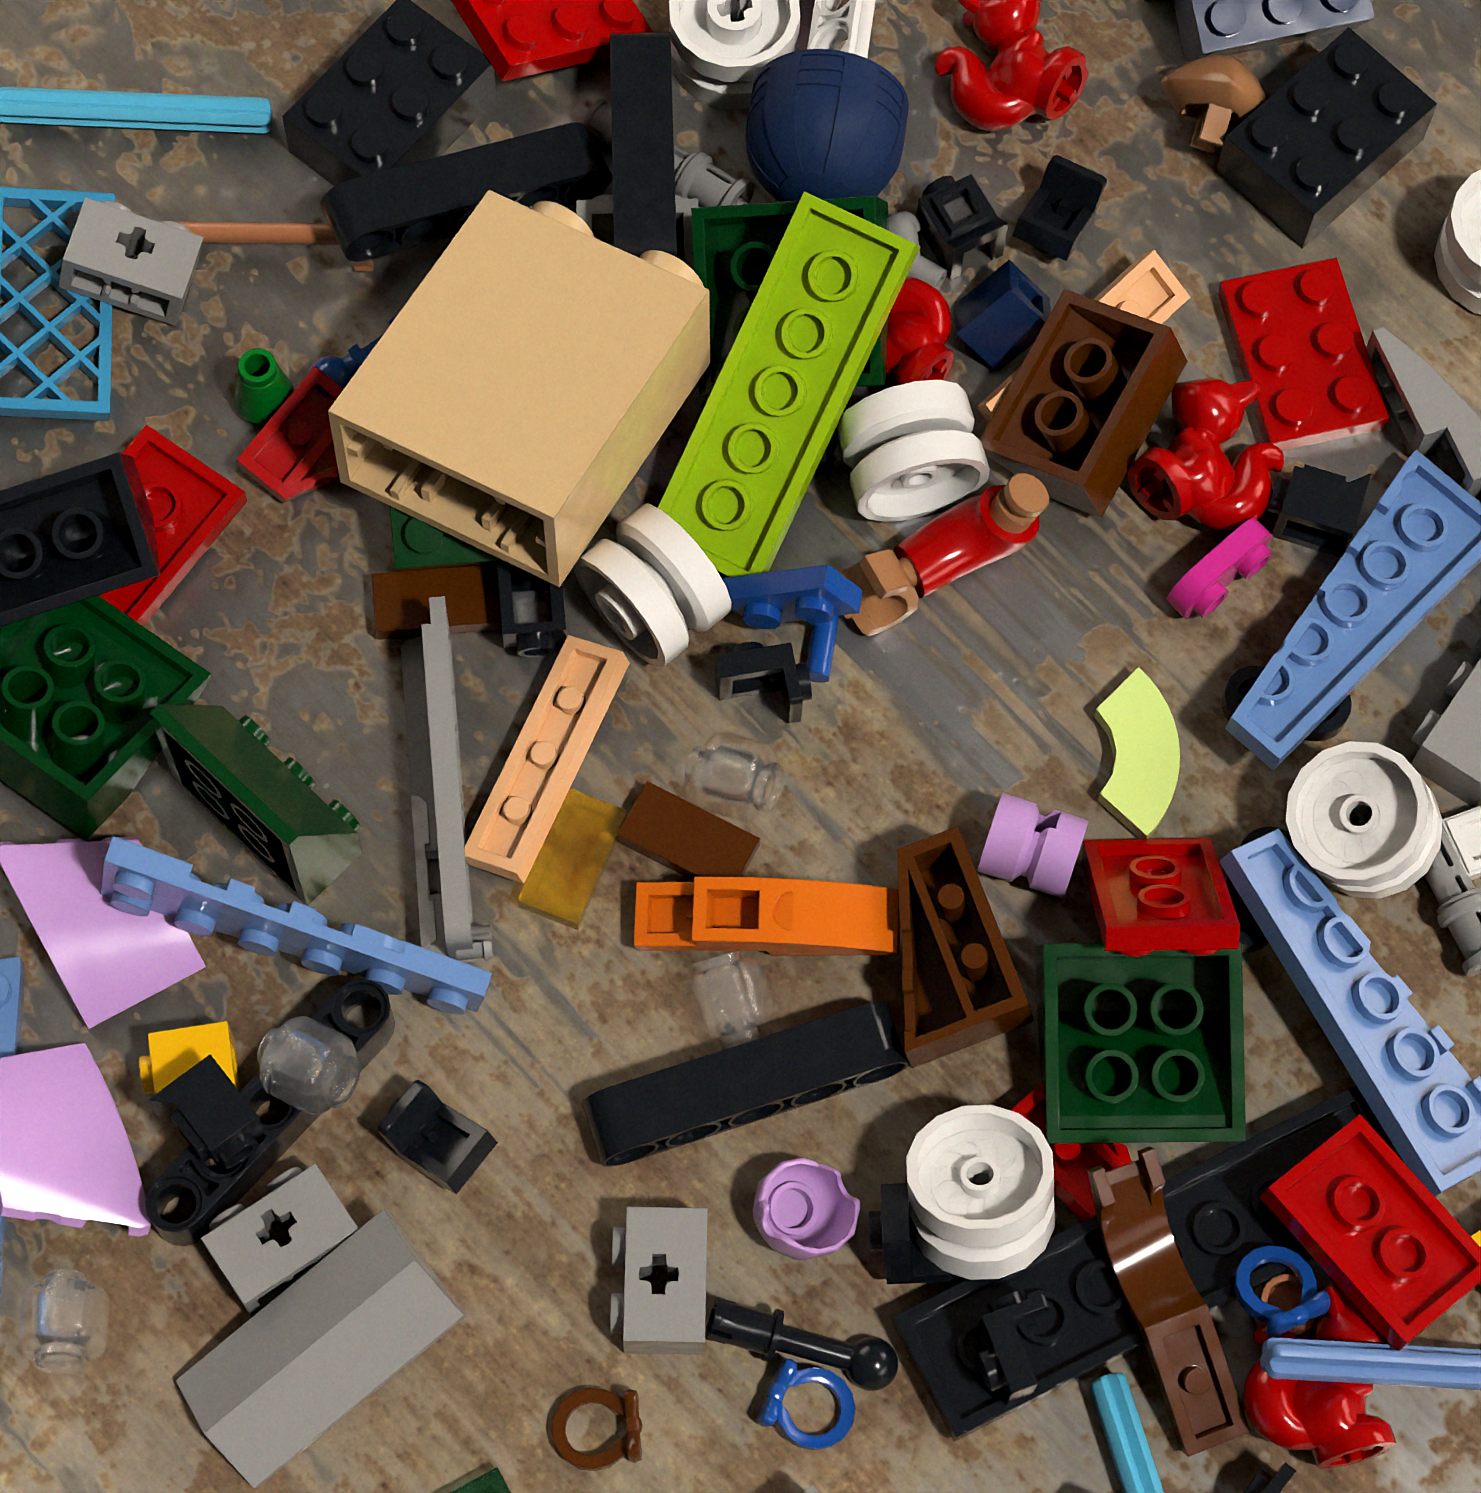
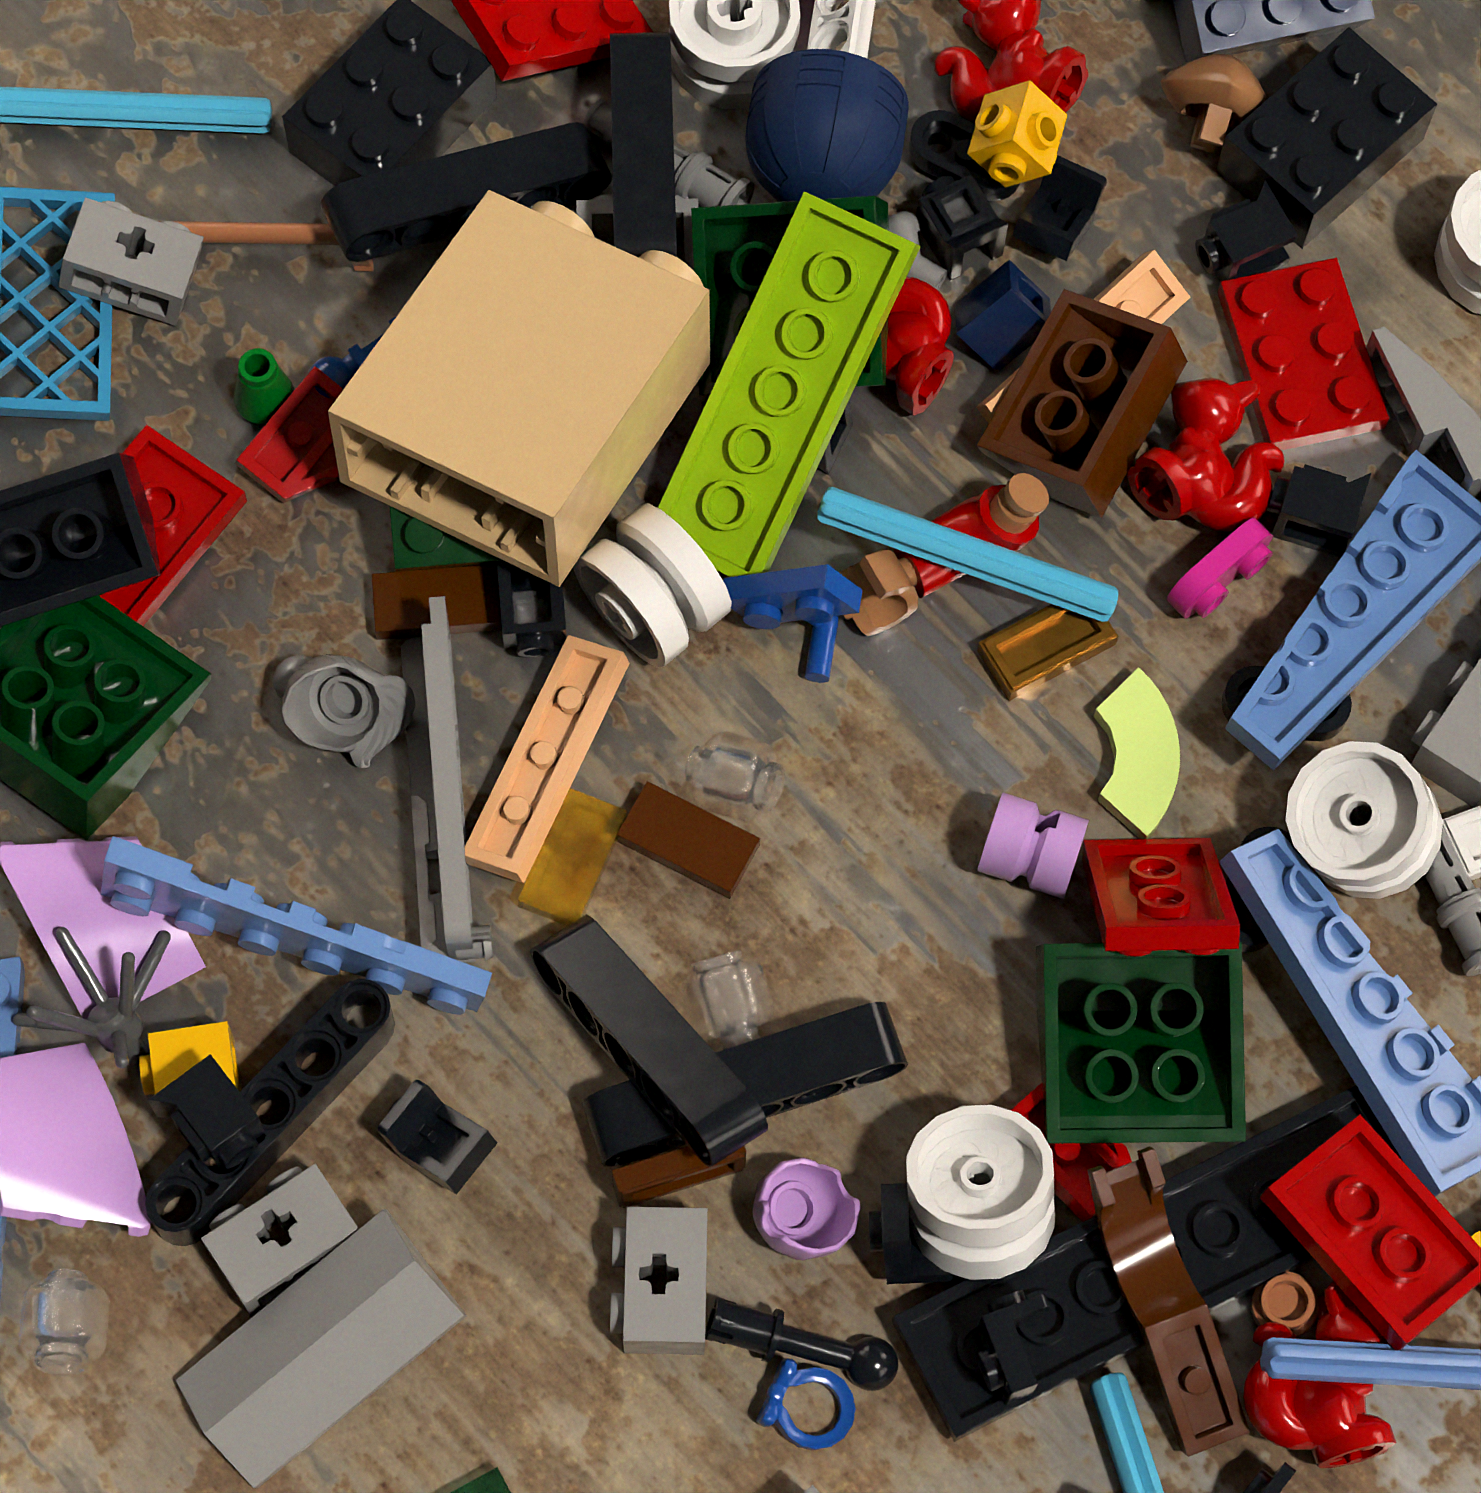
(113, 1018): none -> dark grey plant
(258, 795): dark green slope -> none
(308, 1065): clear head -> none
(343, 704): none -> light grey hair
(628, 1445): reddish brown piece -> none
(649, 1040): none -> black beam
(669, 1174): none -> reddish brown tile
(756, 669): black bracket -> none
(767, 916): orange slope -> none
(912, 450): white wheel -> none
(953, 955): reddish brown wedge -> none
(955, 134): none -> black plate
(967, 554): none -> medium azure axle
(1017, 134): none -> yellow brick
(1043, 648): none -> pearl gold tile
(1246, 238): none -> black window
(1277, 1320): blue piece -> none

